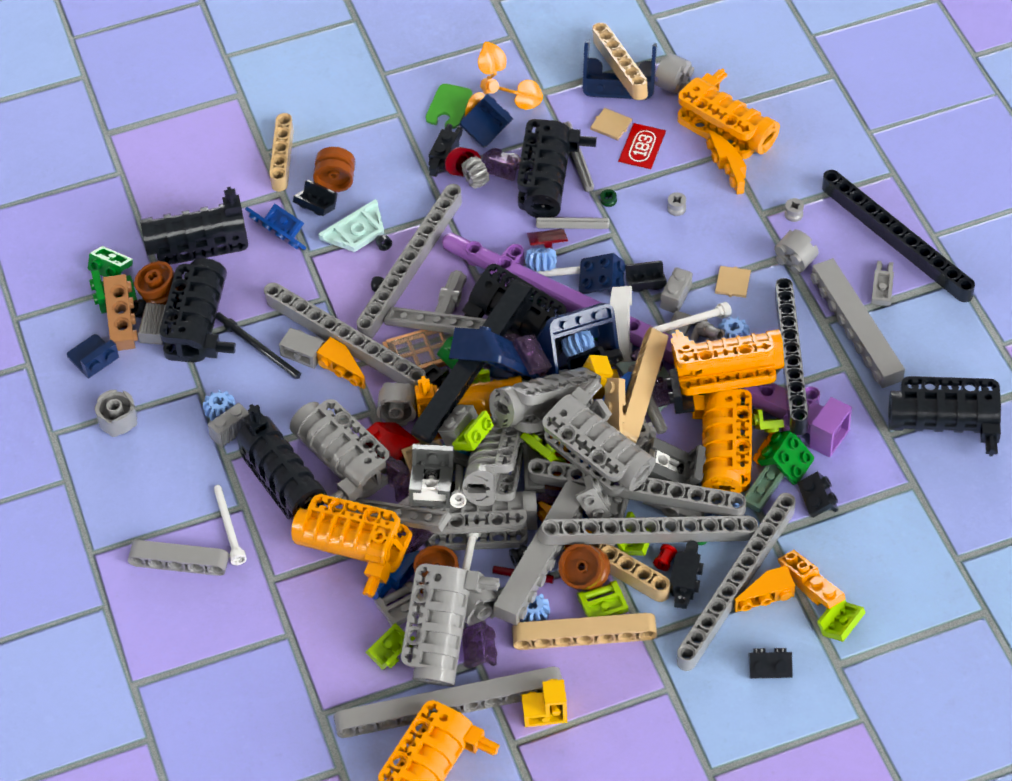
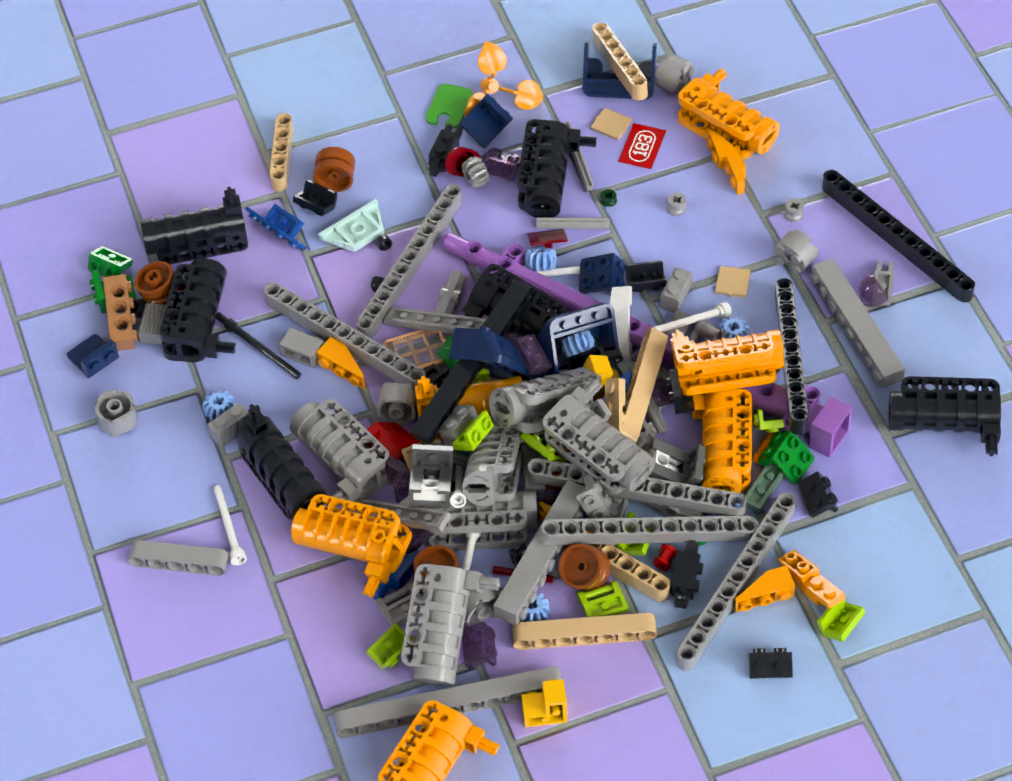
(871, 292): none -> clear purple helmet

